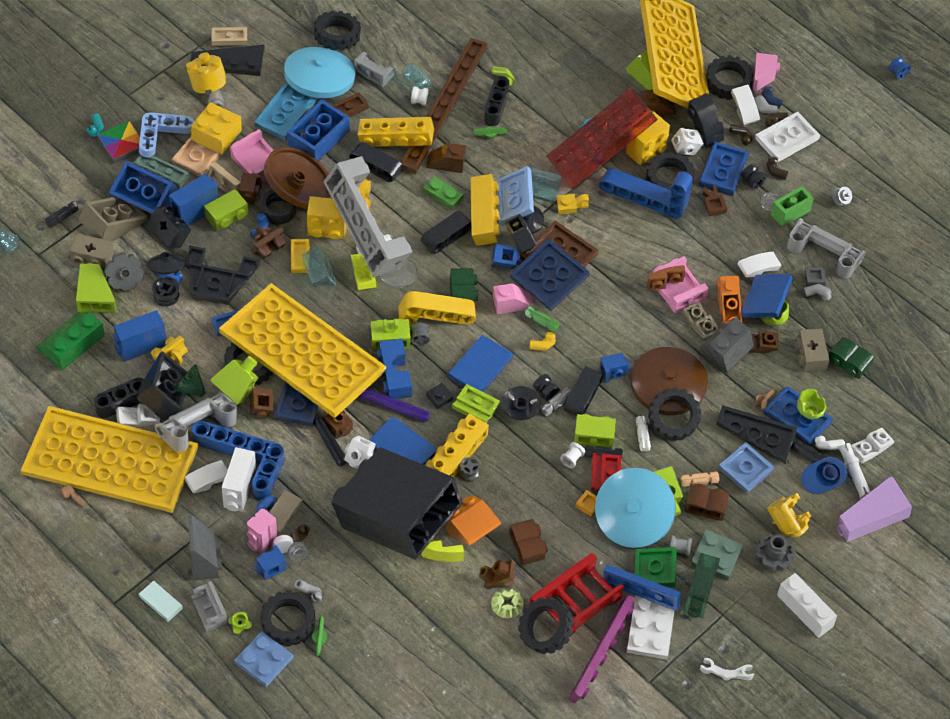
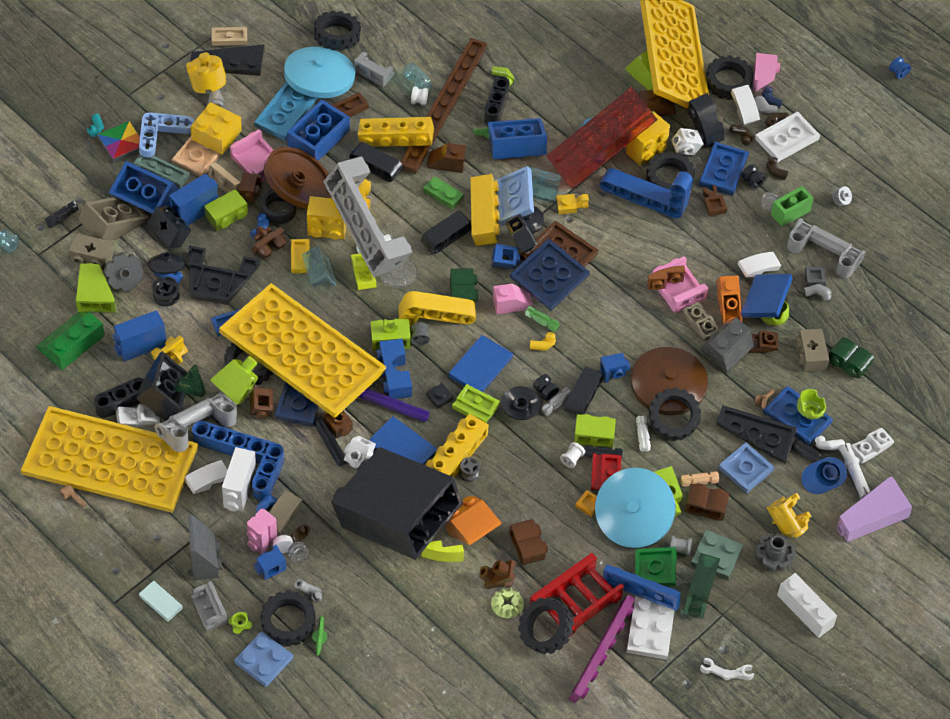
(517, 138): none -> blue slope

